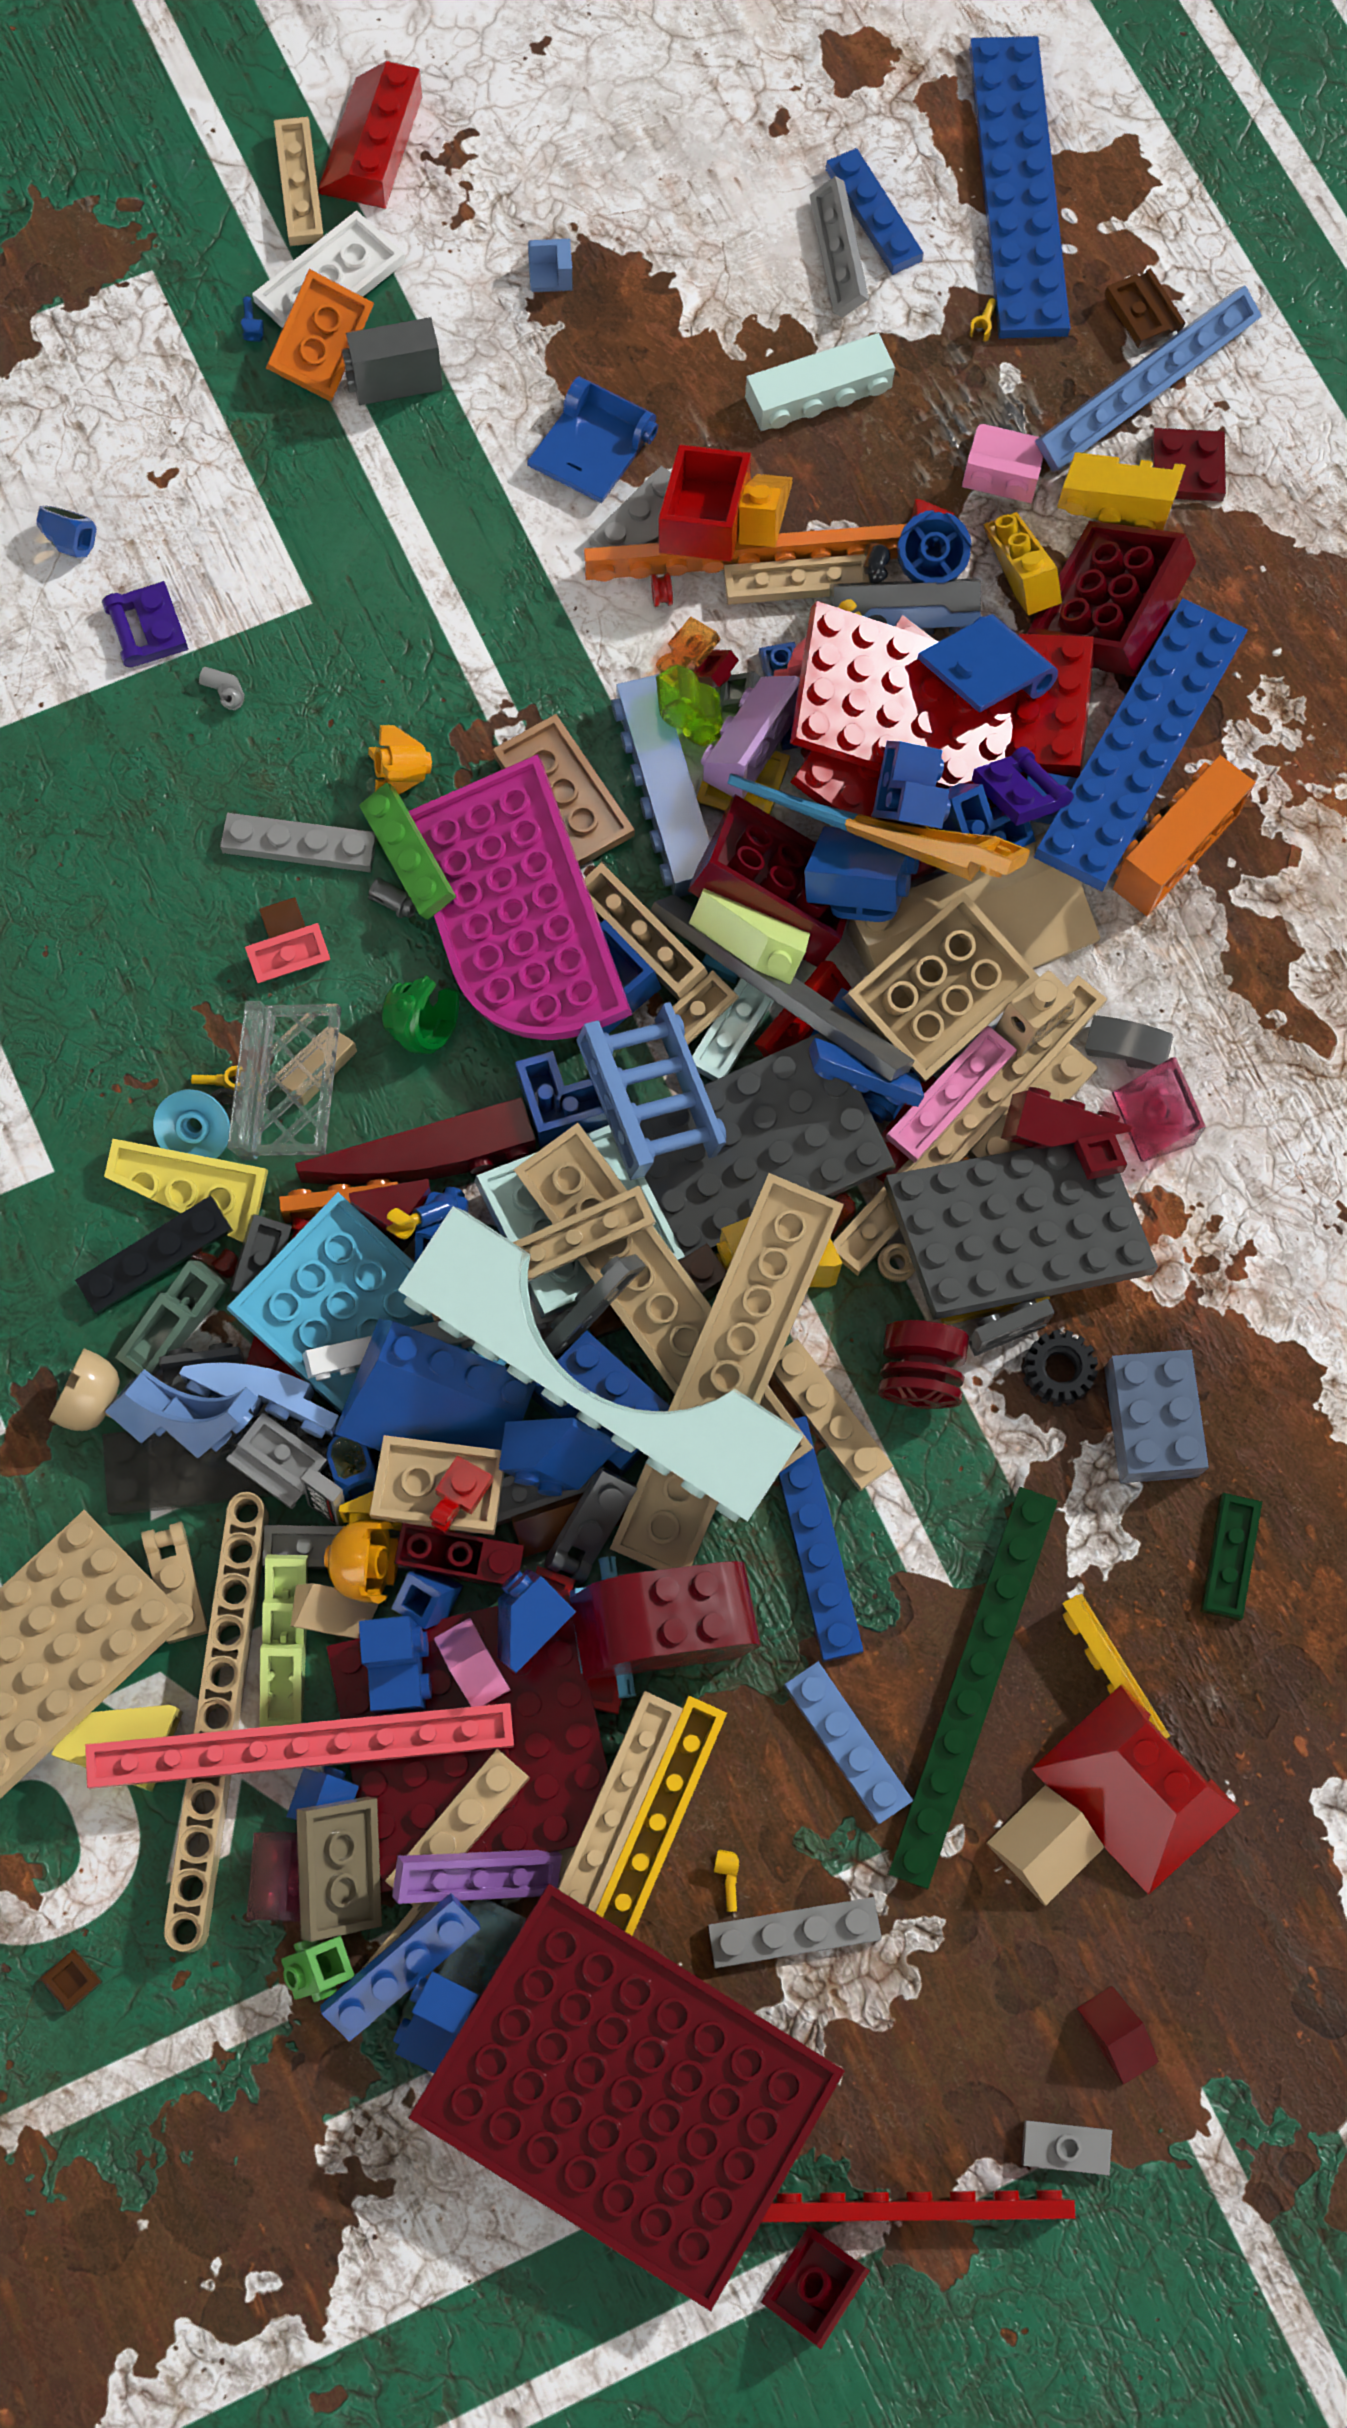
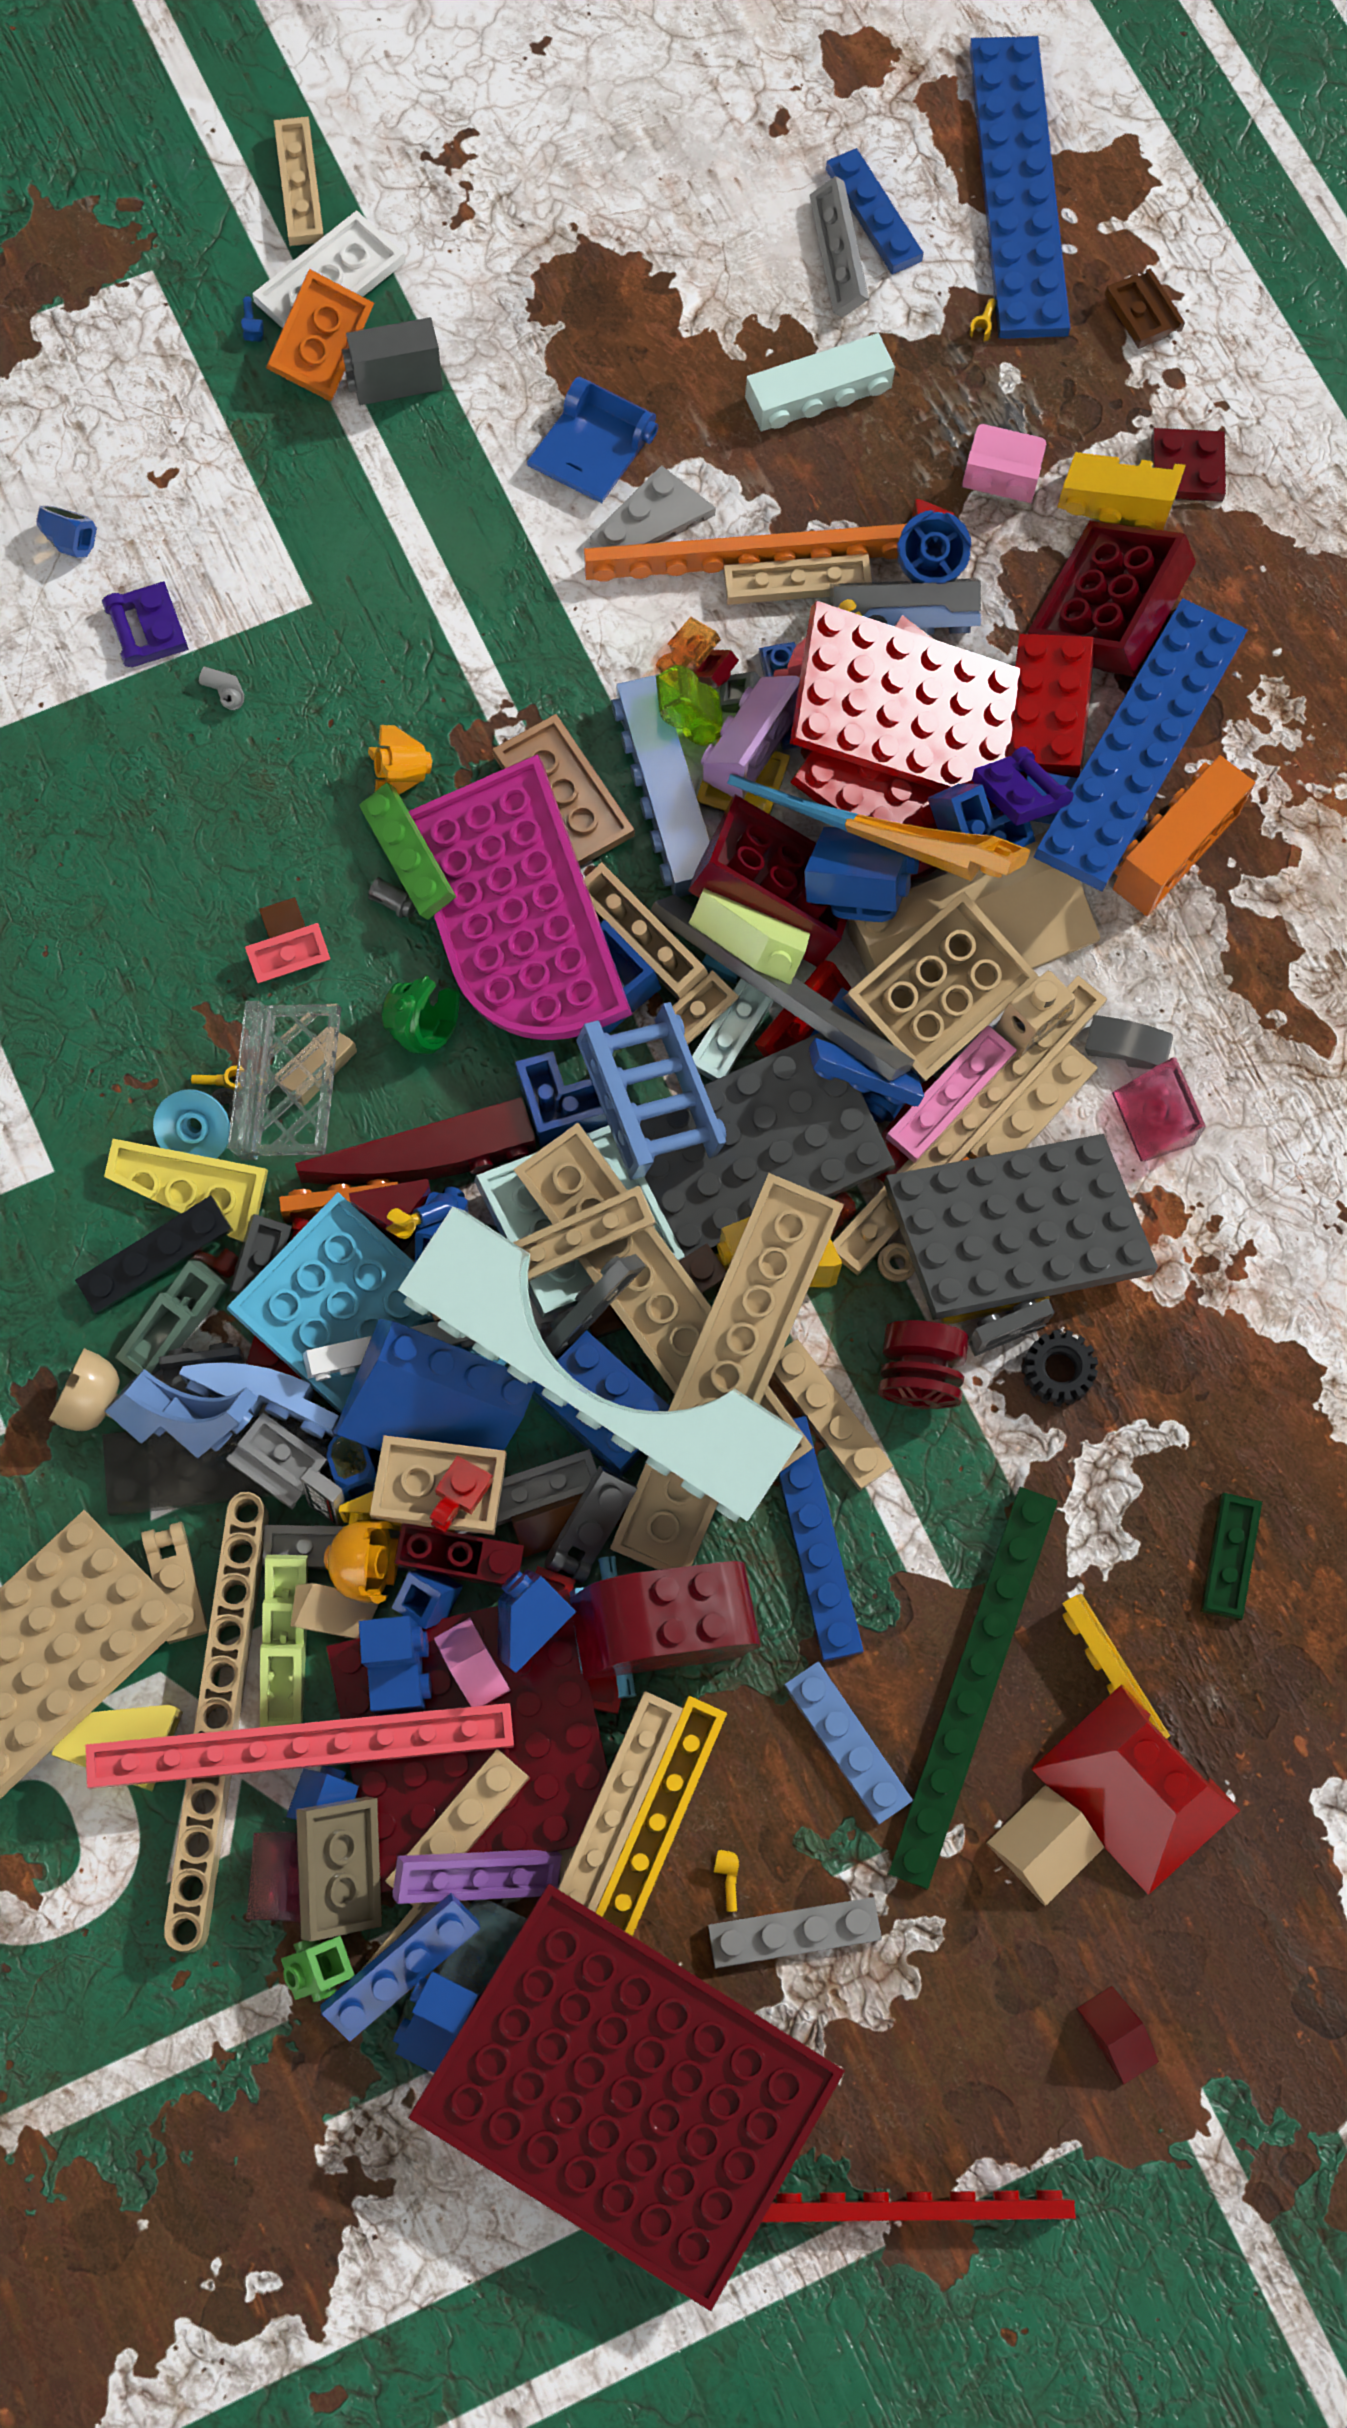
(71, 1980): reddish brown tile -> none
(298, 842): light grey plate -> none
(373, 135): red slope -> none
(550, 265): medium blue panel -> none
(553, 1453): blue slope -> none
(661, 590): red bush -> none
(703, 503): red piece -> none
(763, 509): light orange slope -> none
(815, 2287): dark red slope -> none
(876, 558): black arm -> none
(909, 788): blue brick -> none
(989, 664): blue door -> none
(1024, 563): yellow slope -> none
(1046, 1122): dark red slope -> none
(1066, 2147): light grey plate -> none
(1100, 1155): dark red plate -> none
(1148, 378): medium blue plate -> none
(1156, 1416): sand blue brick -> none

